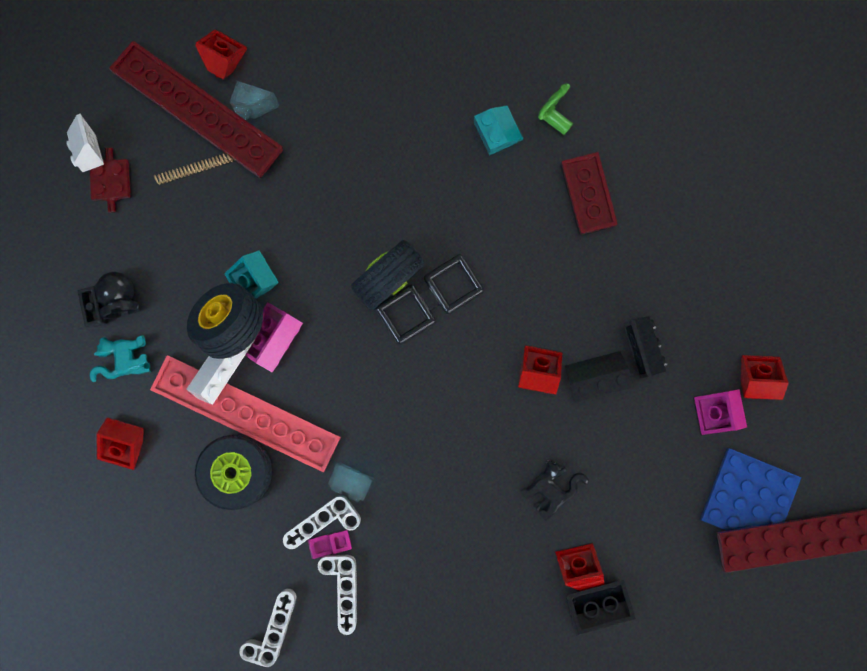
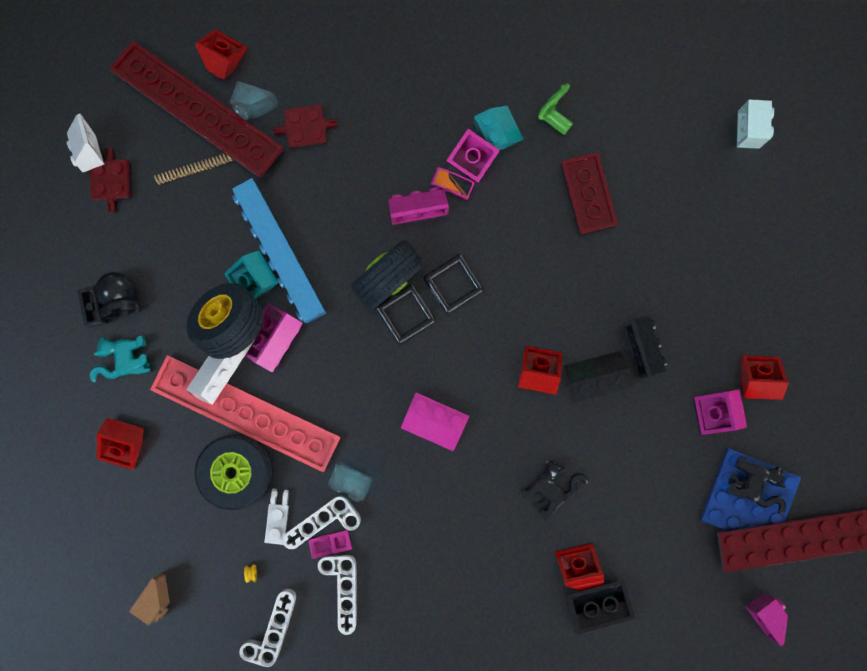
(152, 601): none -> medium nougat slope
(250, 573): none -> yellow bush
(277, 518): none -> white hinge
(279, 251): none -> dark azure brick
(305, 126): none -> dark red plate
(418, 206): none -> dark pink slope
(434, 421): none -> dark pink slope
(452, 183): none -> slope
(473, 155): none -> dark pink slope
(754, 124): none -> light aqua brick
(754, 484): none -> black animal
(770, 617): none -> dark pink slope

